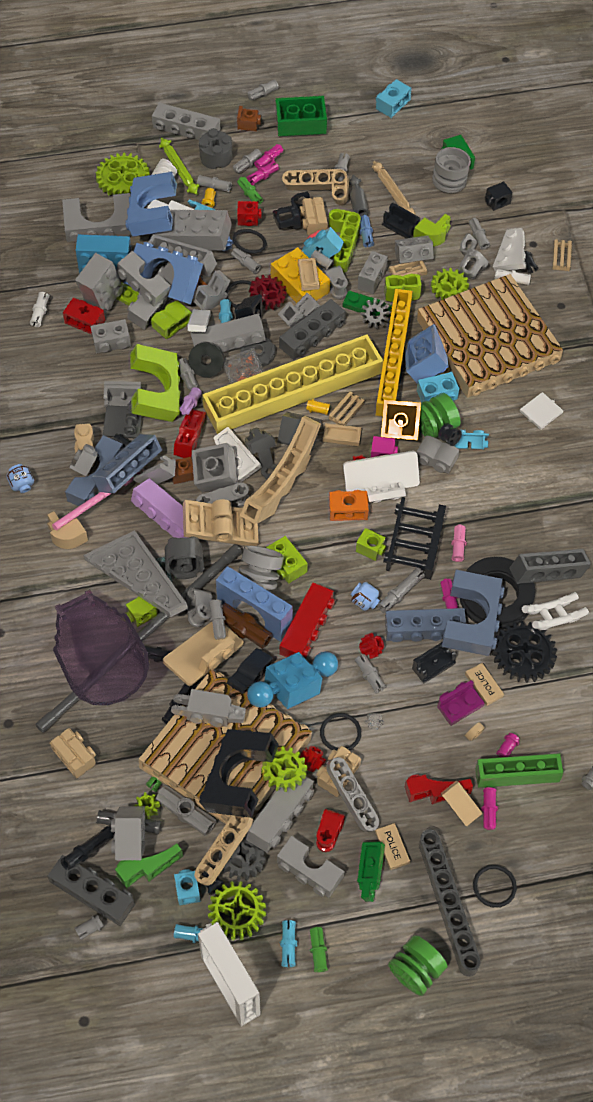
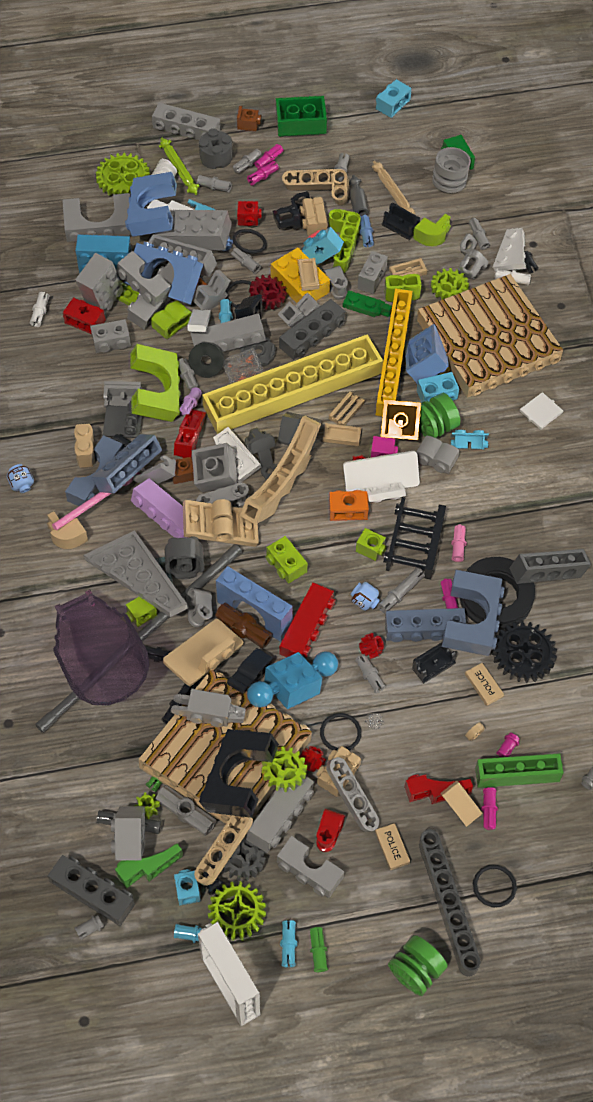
(73, 752): tan brick -> none
(81, 852): black pin -> none
(84, 459): light grey brick -> none
(209, 197): yellow pin -> none
(217, 619): light grey axle -> none
(249, 190): bright green axle -> none
(260, 566): light grey wheel -> none
(263, 90): light grey axle -> none
(318, 407): yellow pin -> none
(321, 259): light grey pin -> none
(370, 869): green hinge -> none
(379, 308): light grey gear -> none
(414, 249): light grey brick -> none
(450, 434): black wheel -> none
(459, 702): magenta bracket -> none
(498, 196): black brick -> none
(558, 605): white piece -> none
(563, 245): tan tile -> none

